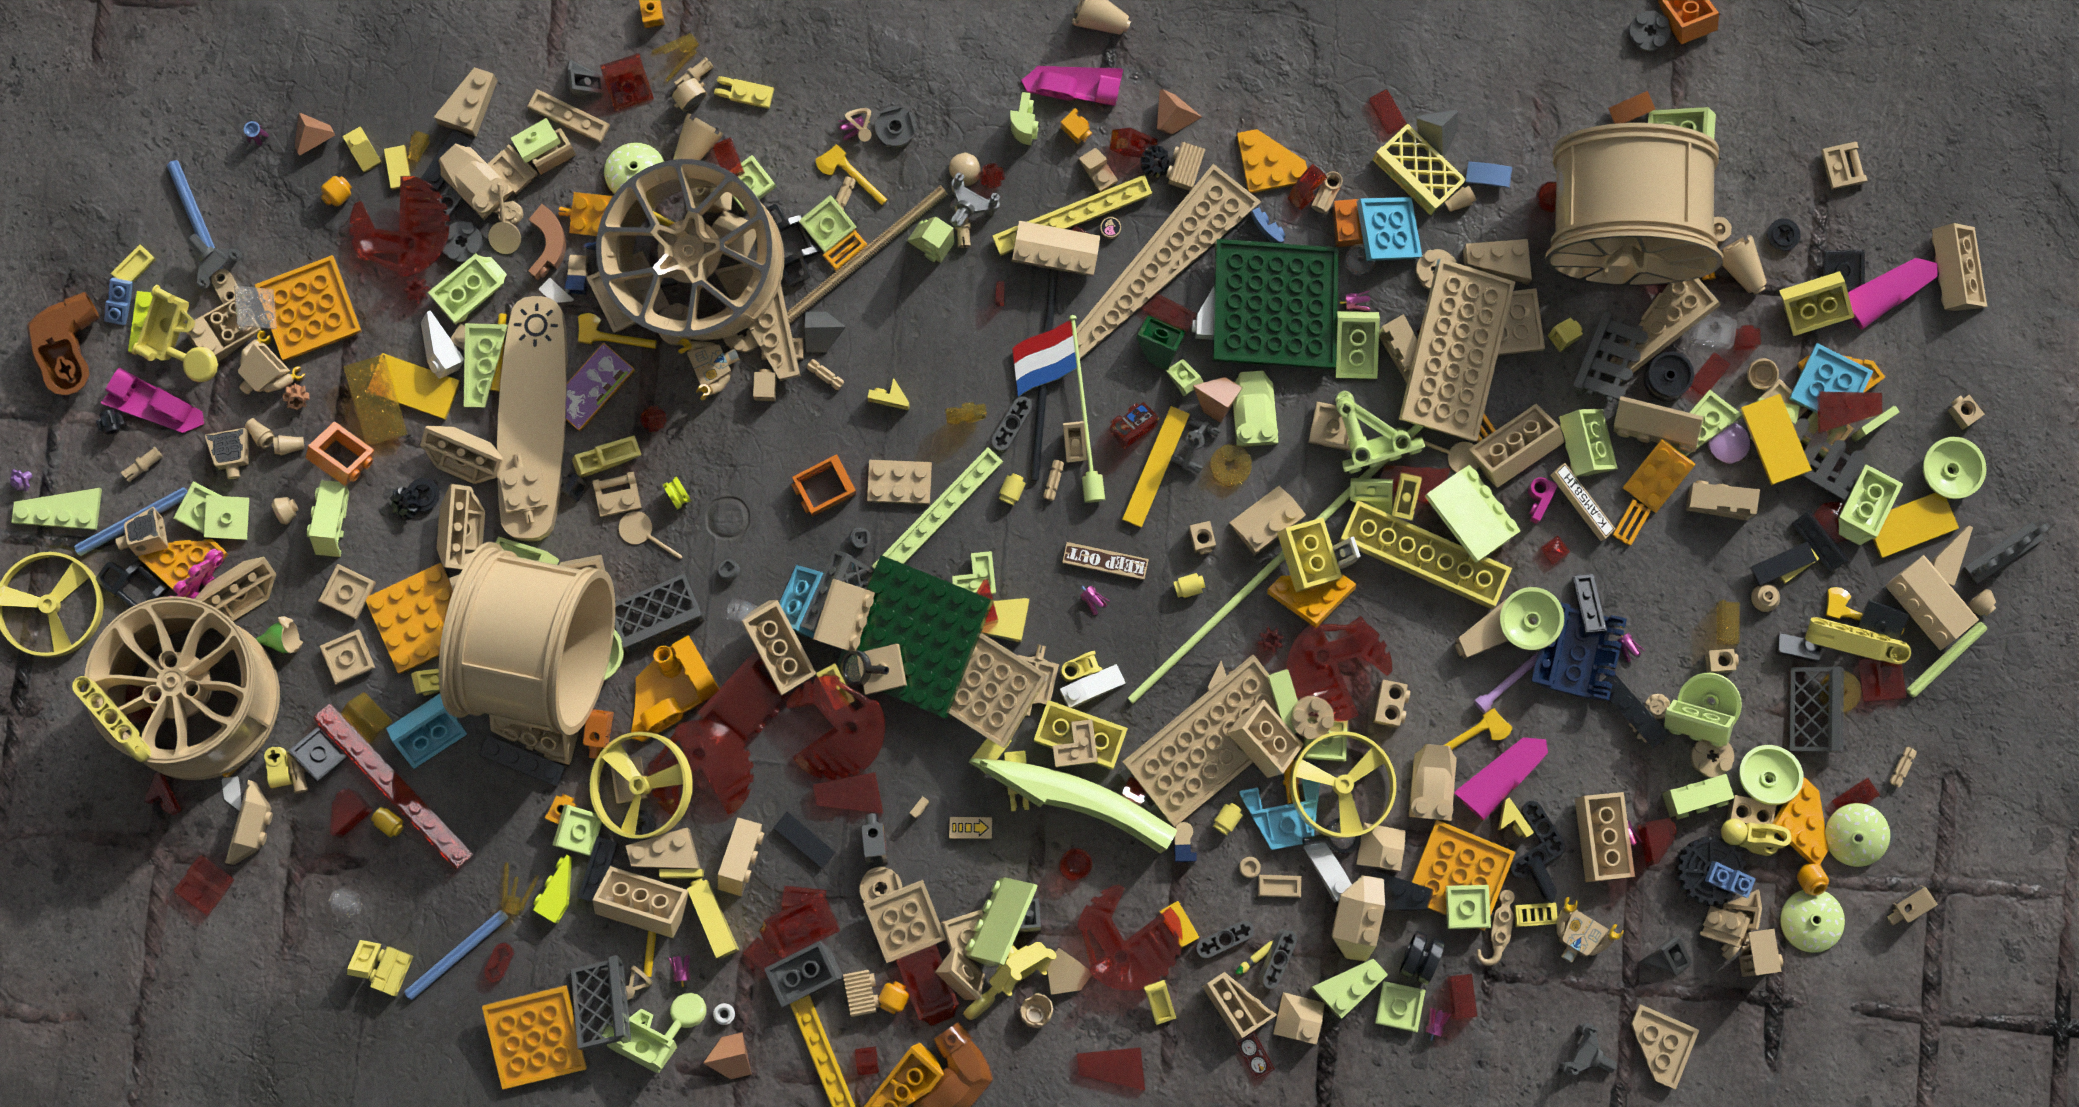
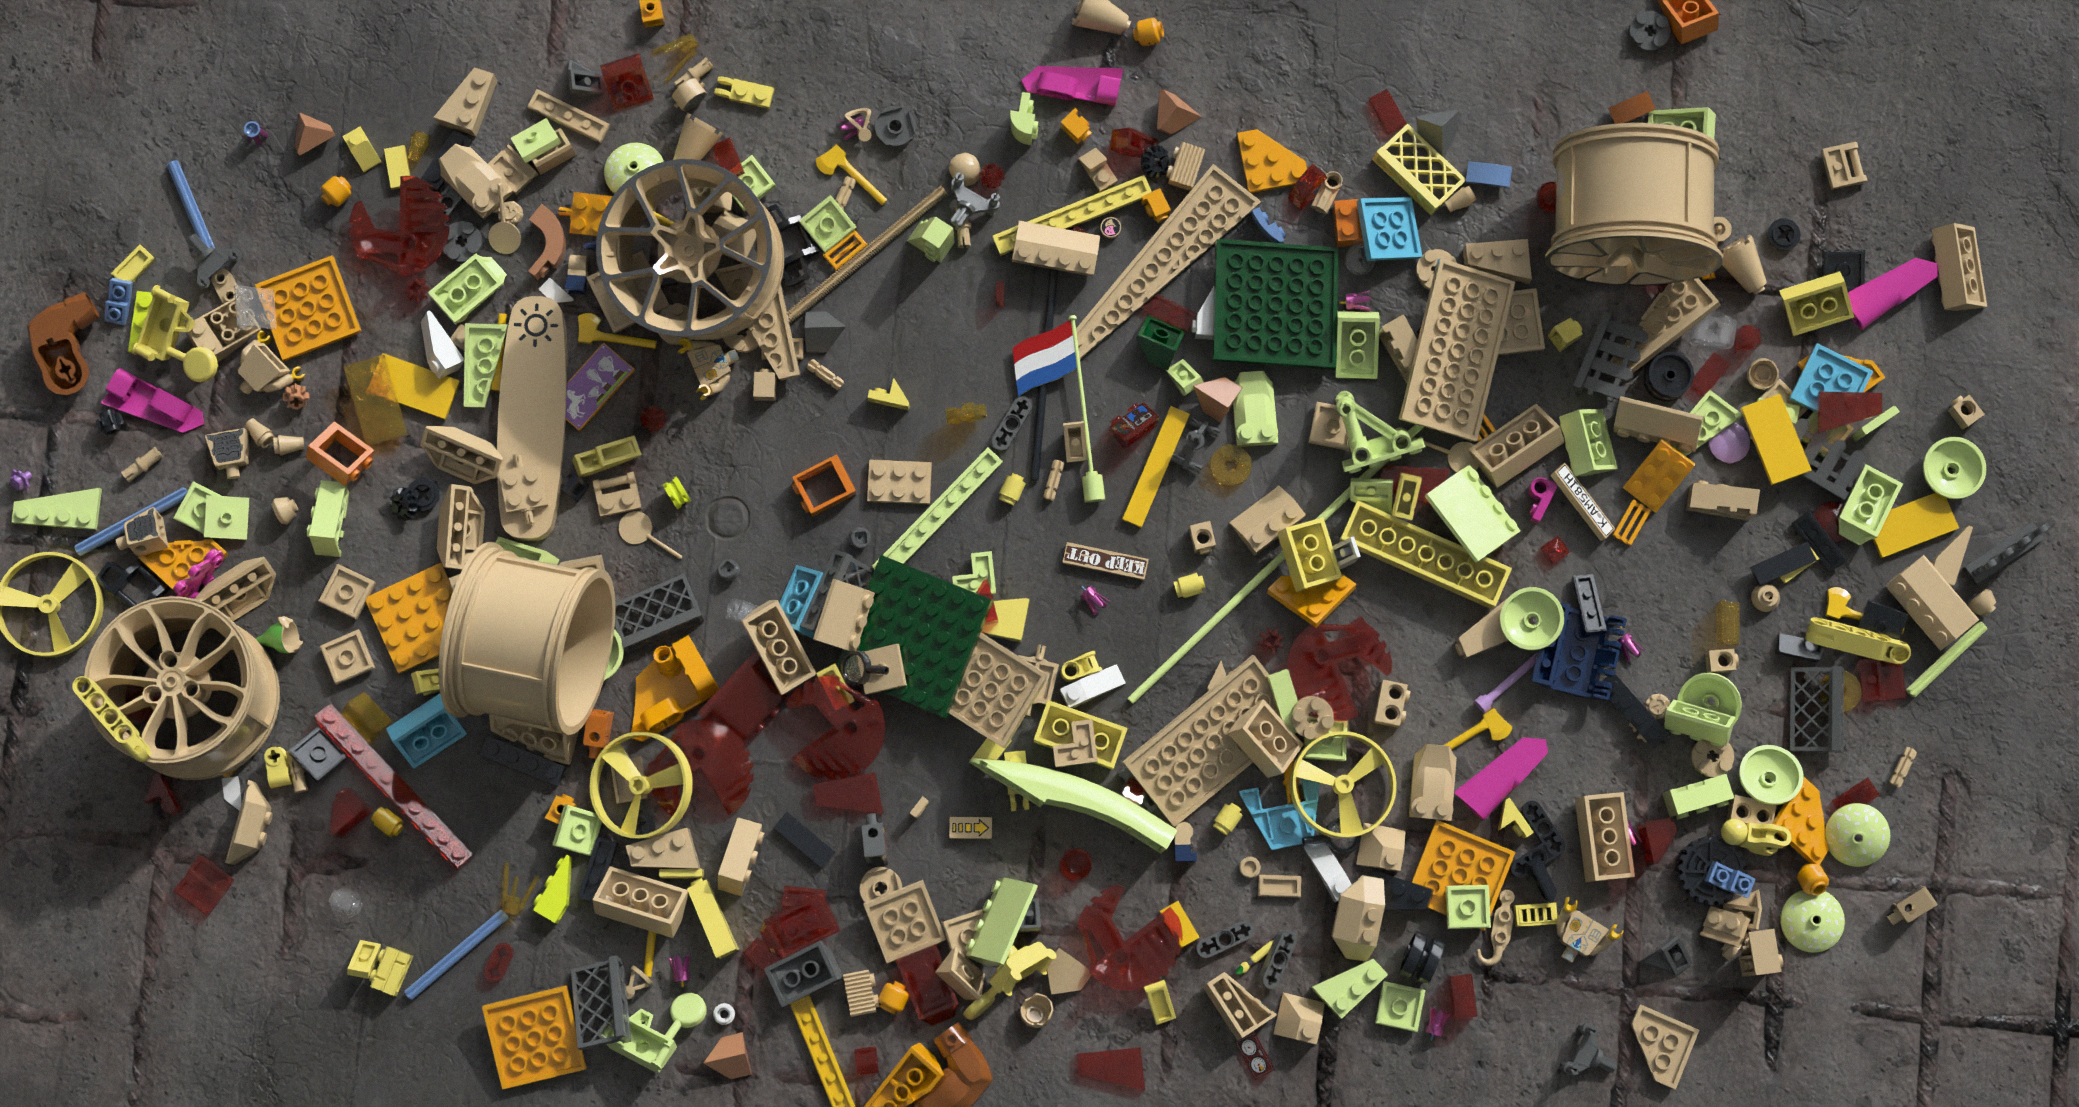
(1148, 32): none -> light orange head
(1156, 205): none -> light orange brick

